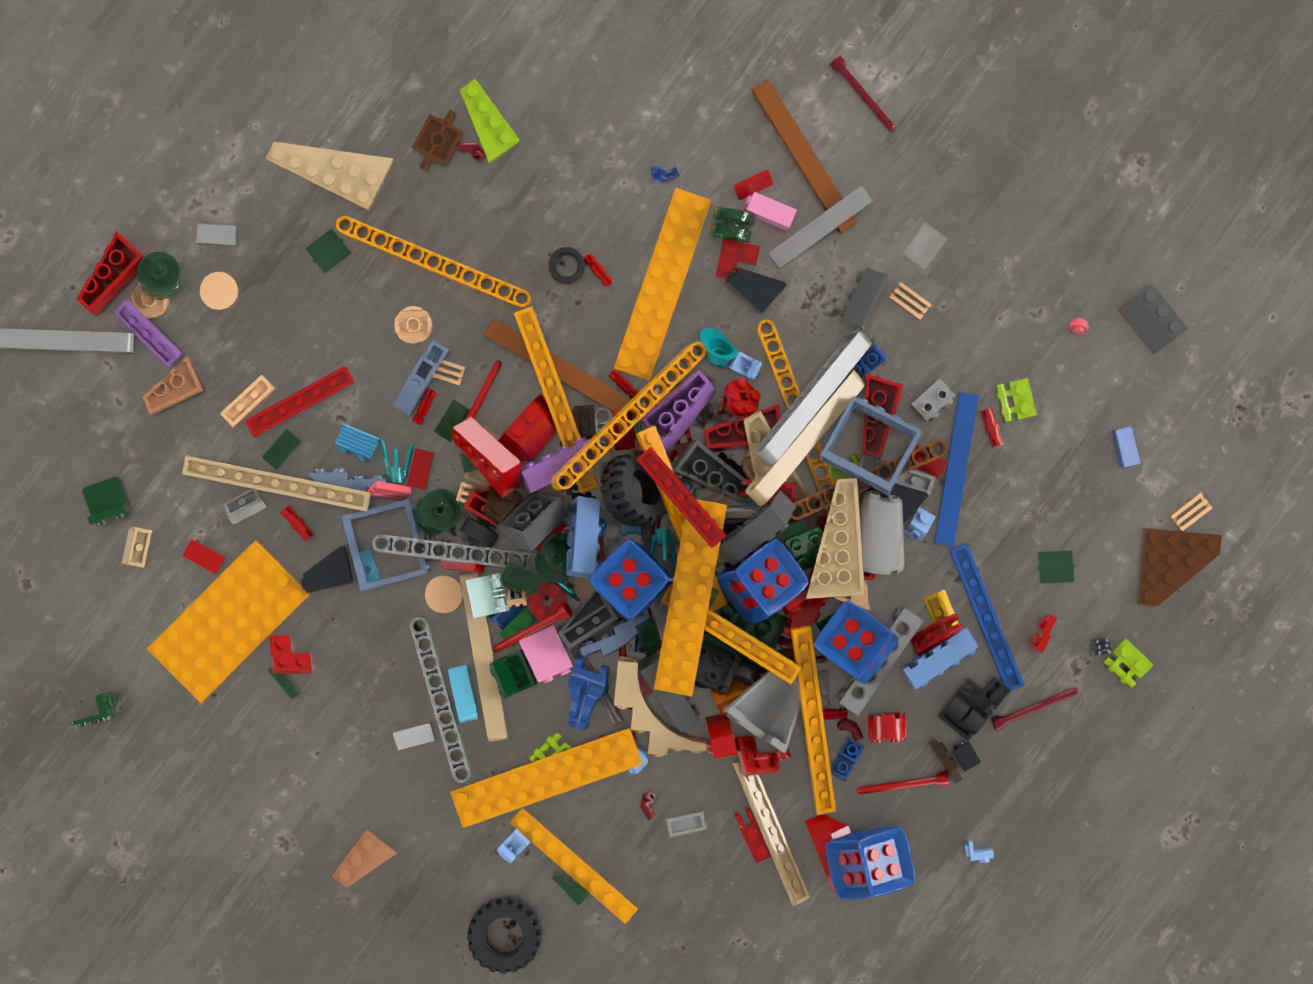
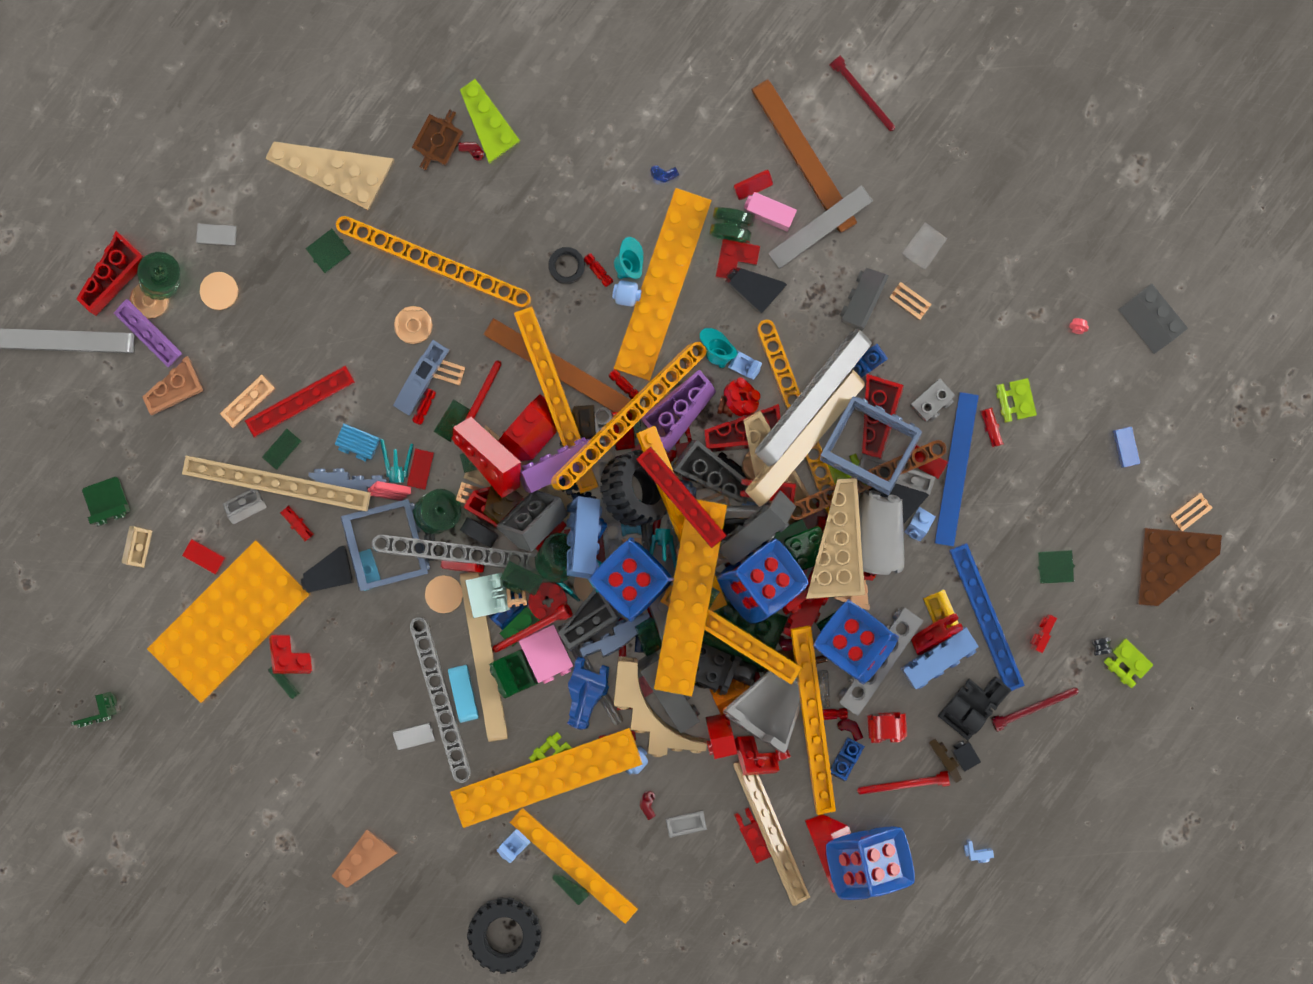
(626, 293): none -> light blue head
(630, 259): none -> teal piece

